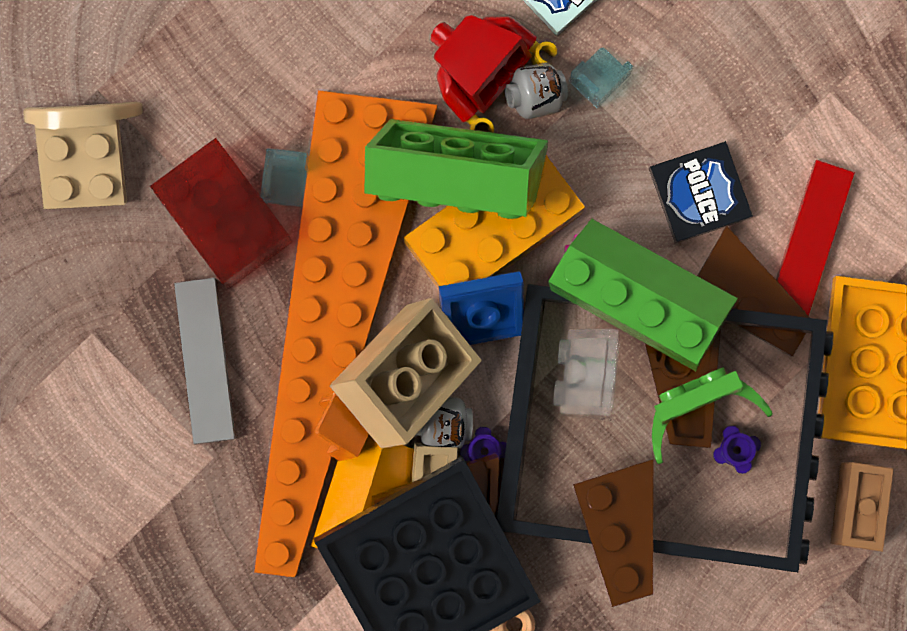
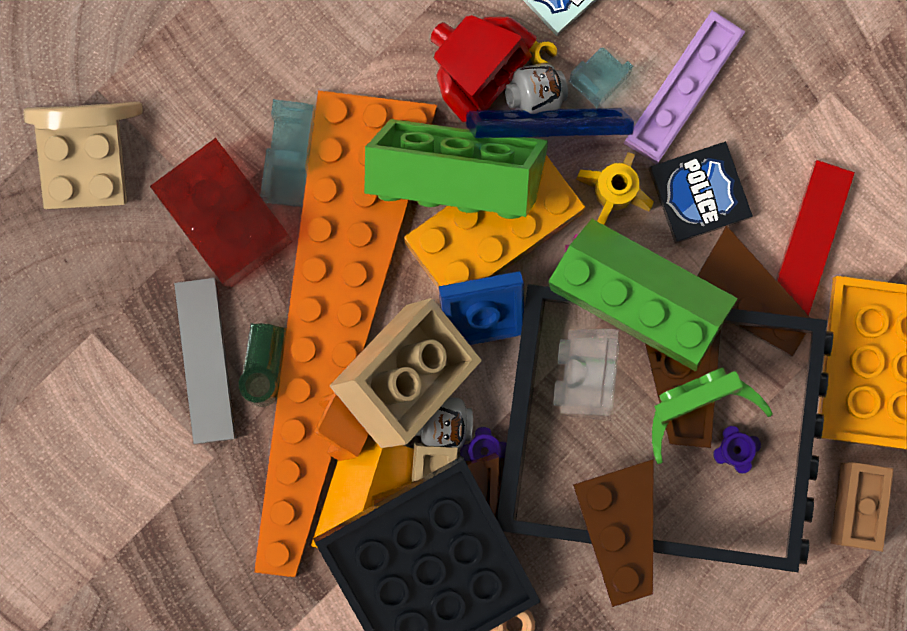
(263, 360): none -> clear green piece
(292, 126): none -> clear light blue panel
(549, 123): none -> clear blue tile
(610, 197): none -> yellow brick
(684, 87): none -> lavender tile

